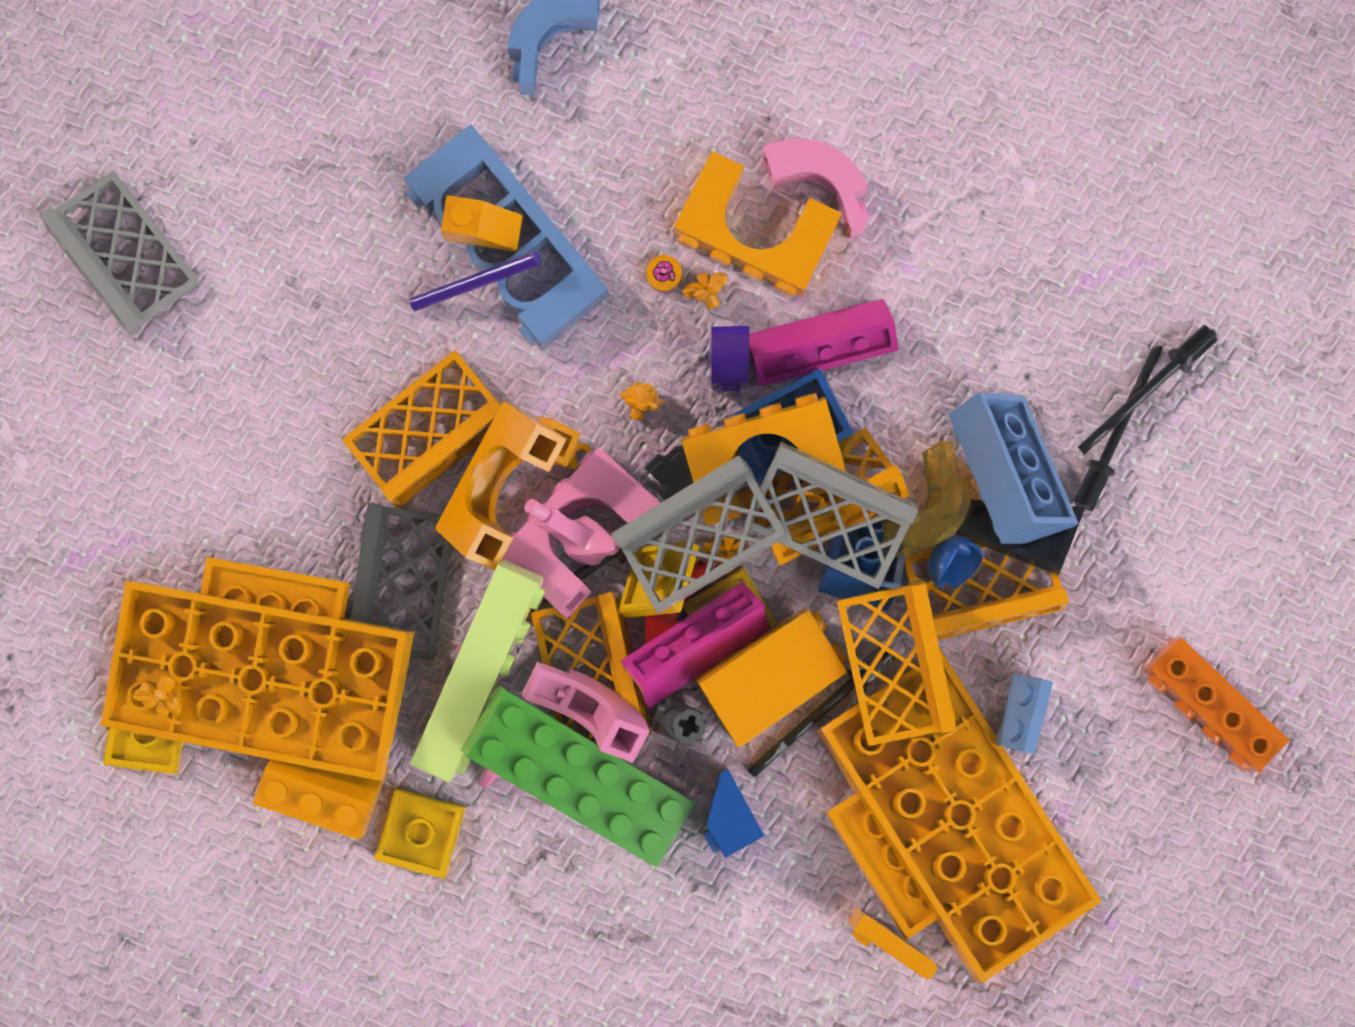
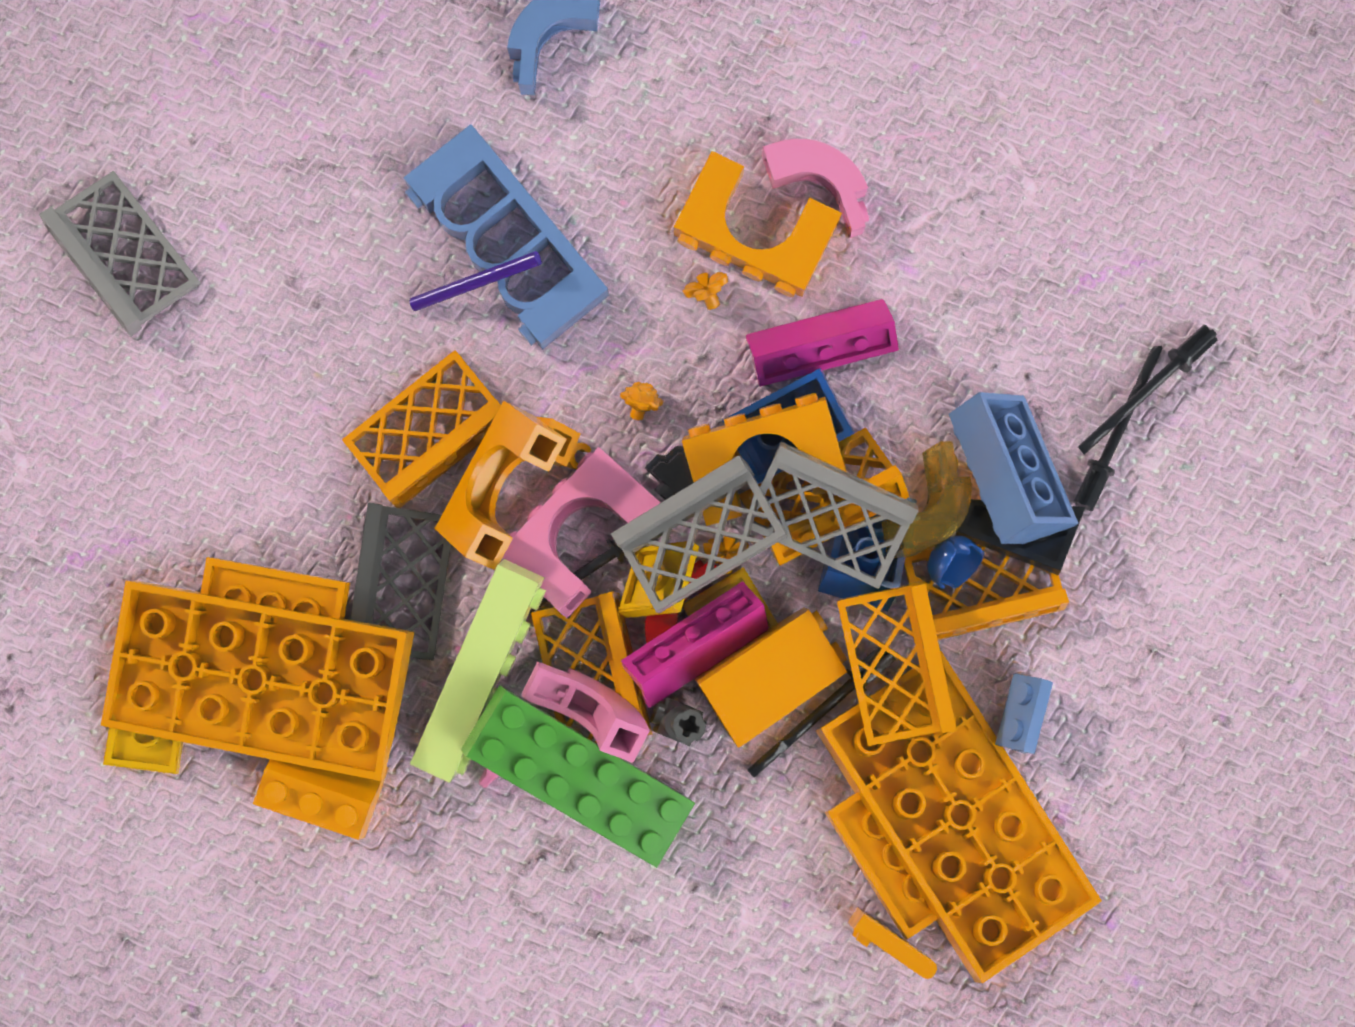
(159, 697): light orange plant -> none
(420, 833): yellow tile -> none
(480, 224): light orange slope -> none
(581, 538): bright pink animal -> none
(664, 273): light orange tile -> none
(729, 358): dark purple slope -> none
(730, 818): blue slope -> none
(1215, 705): orange brick -> none

